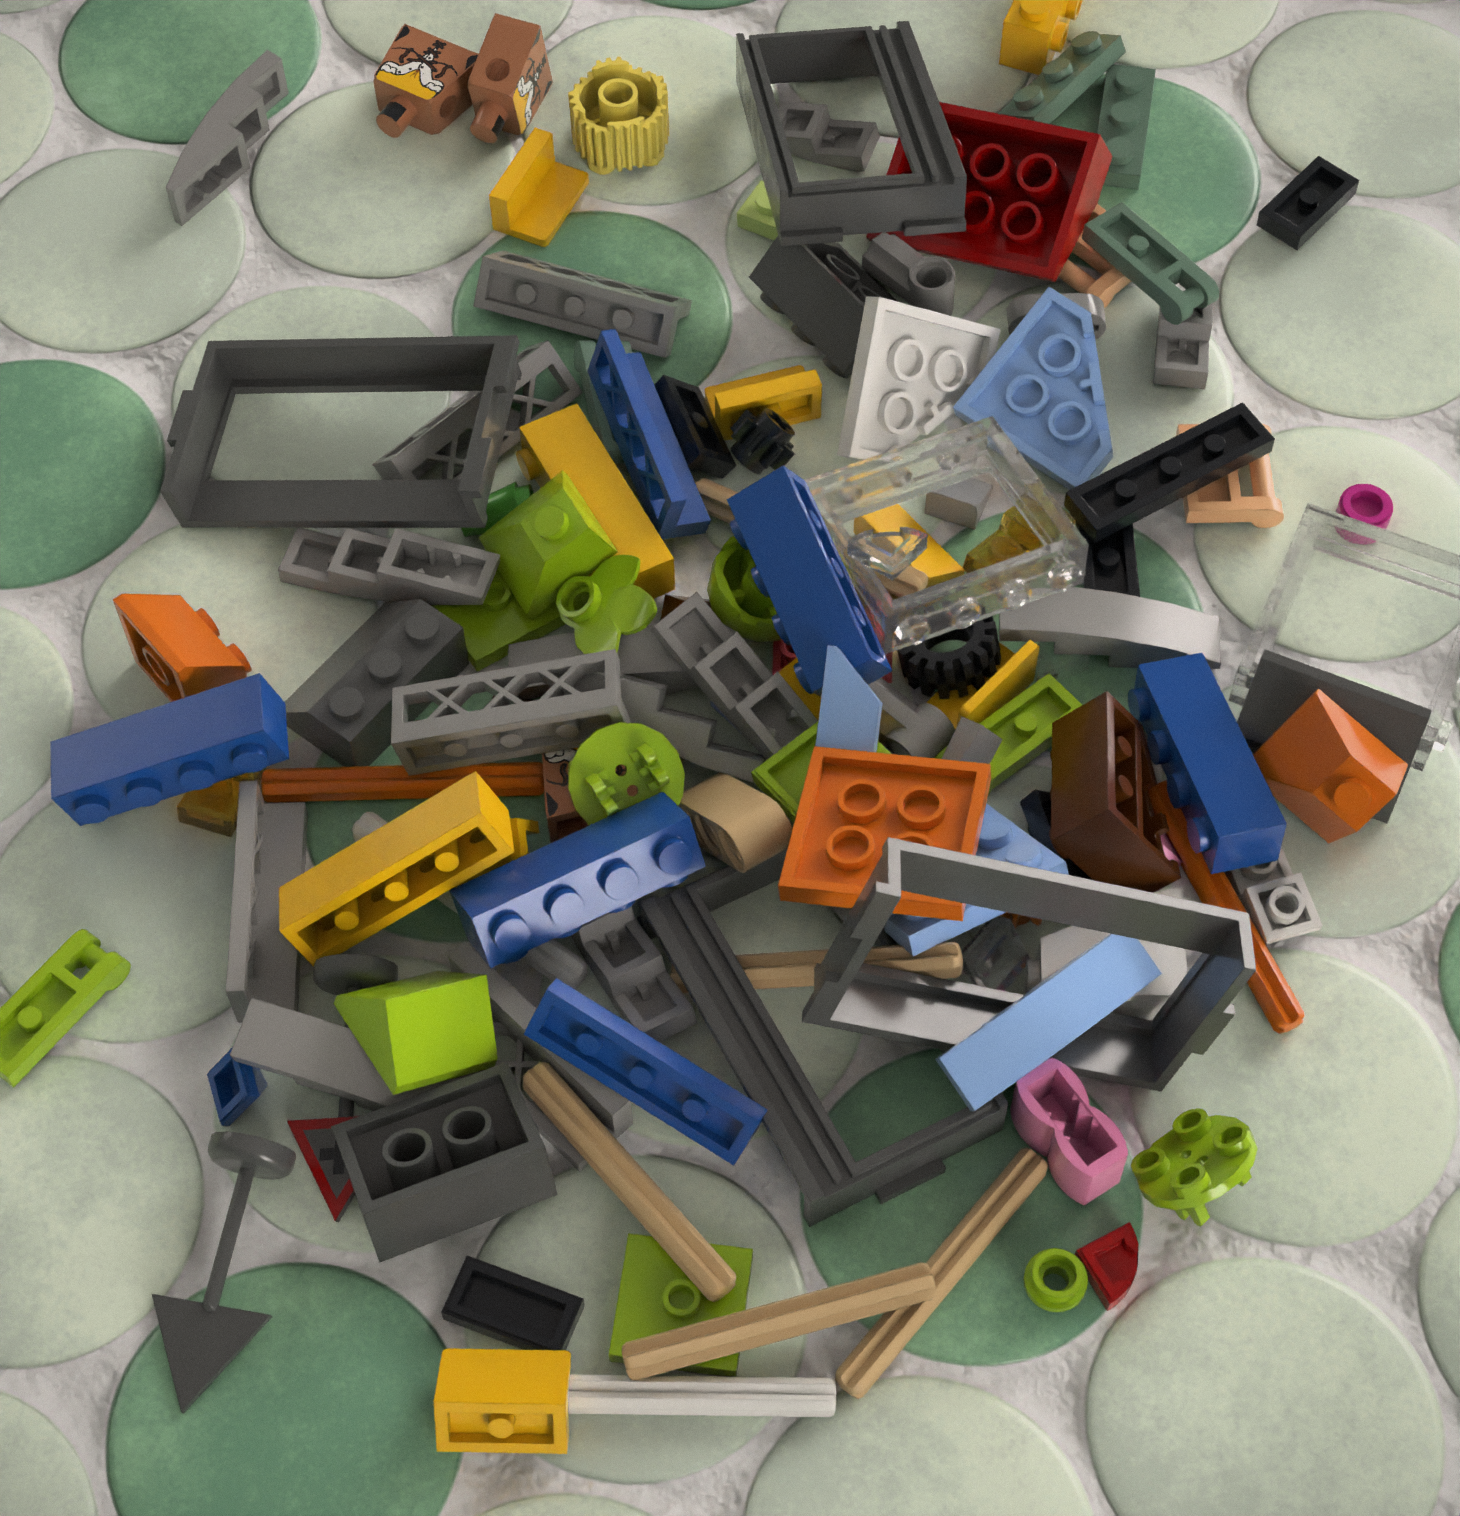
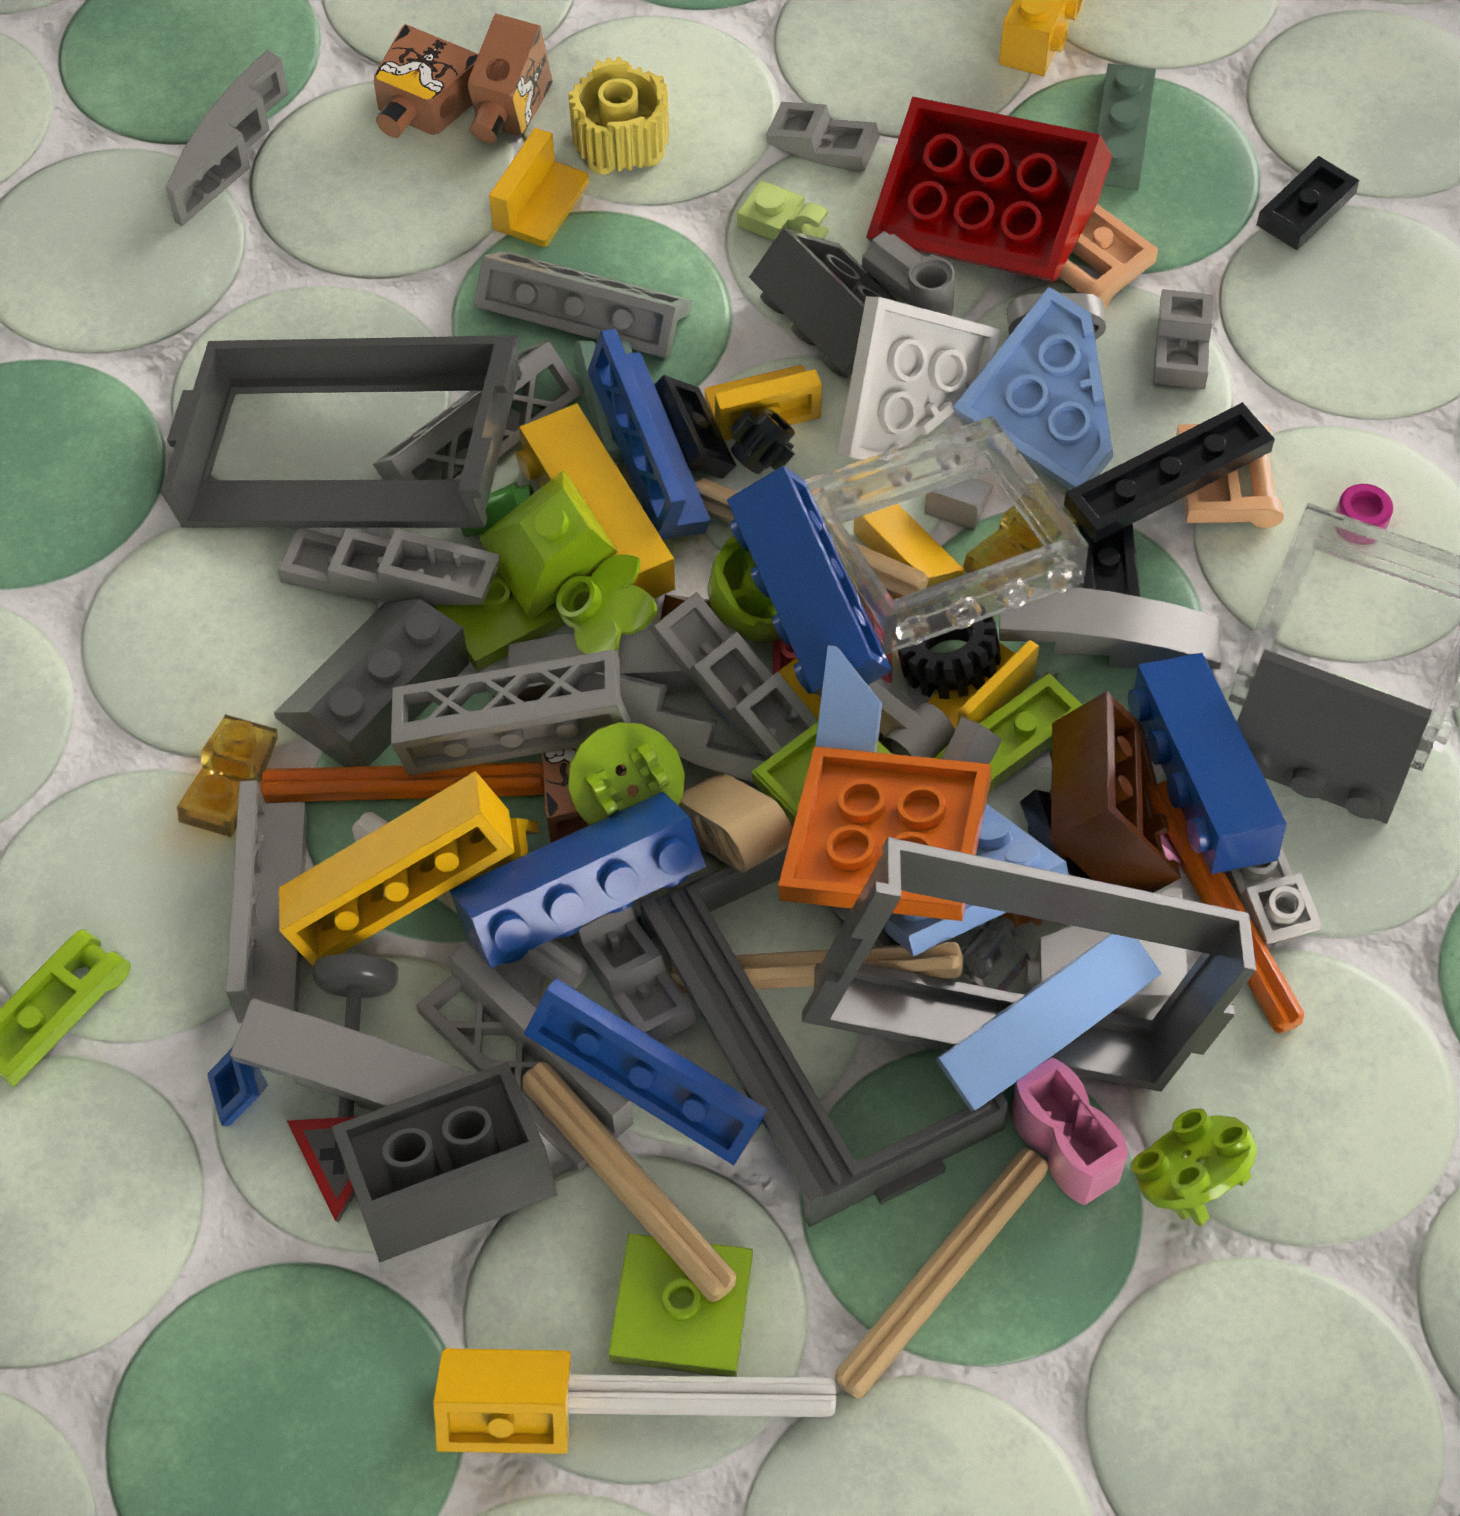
(169, 750): blue brick -> none
(178, 645): orange slope -> none
(207, 1336): dark grey piece -> none
(423, 1027): lime slope -> none
(512, 1307): black tile -> none
(778, 1321): tan axle -> none
(823, 211): dark grey piece -> none
(888, 551): clear tile -> none
(1061, 1263): lime plate -> none
(1066, 77): sand green plate -> none
(1111, 1264): red tile -> none
(1151, 262): sand green plate -> none
(1329, 768): orange slope -> none

